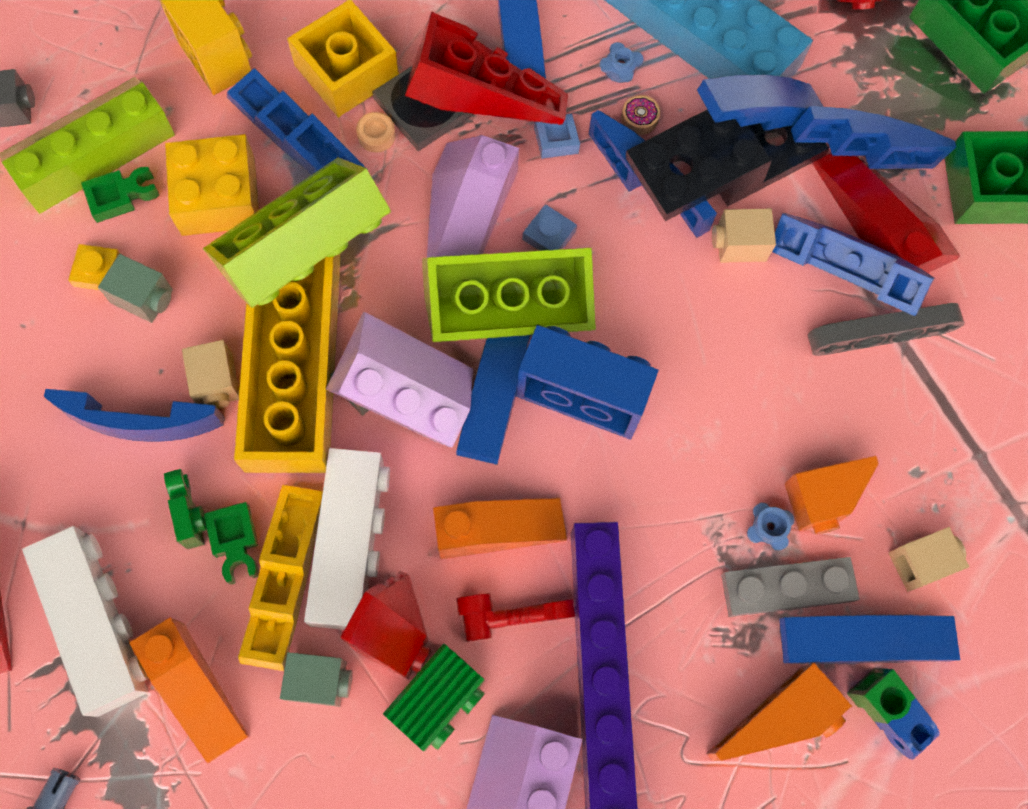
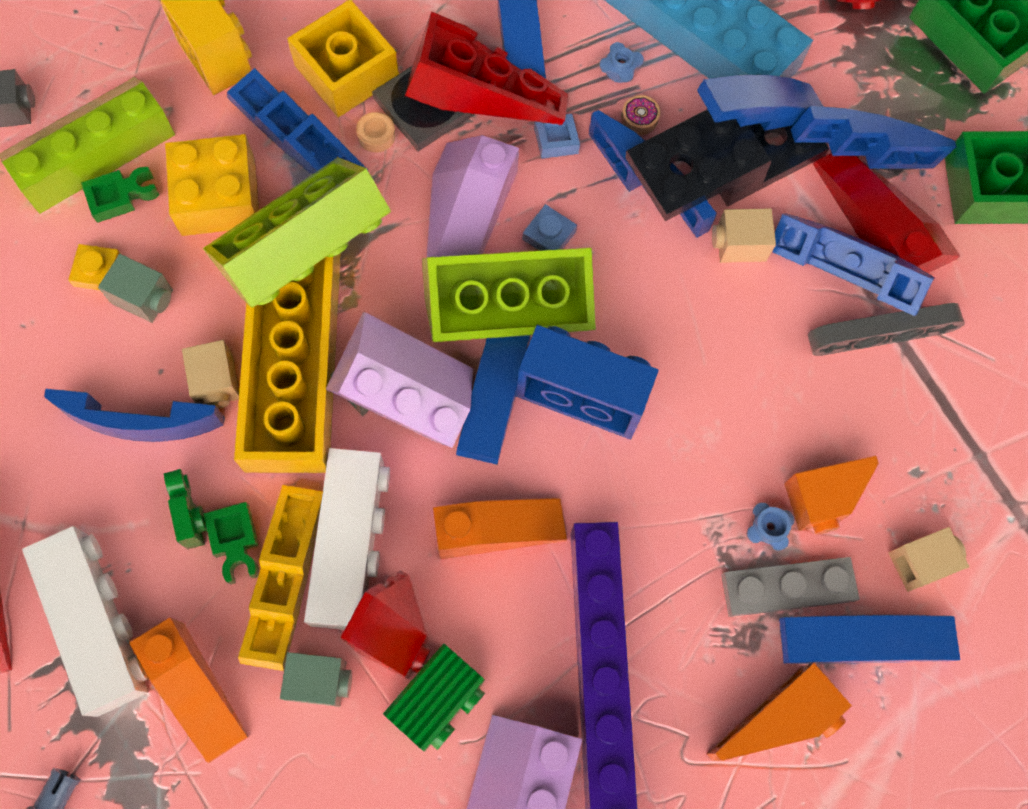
(480, 617): red brick -> none
(895, 711): leg -> none

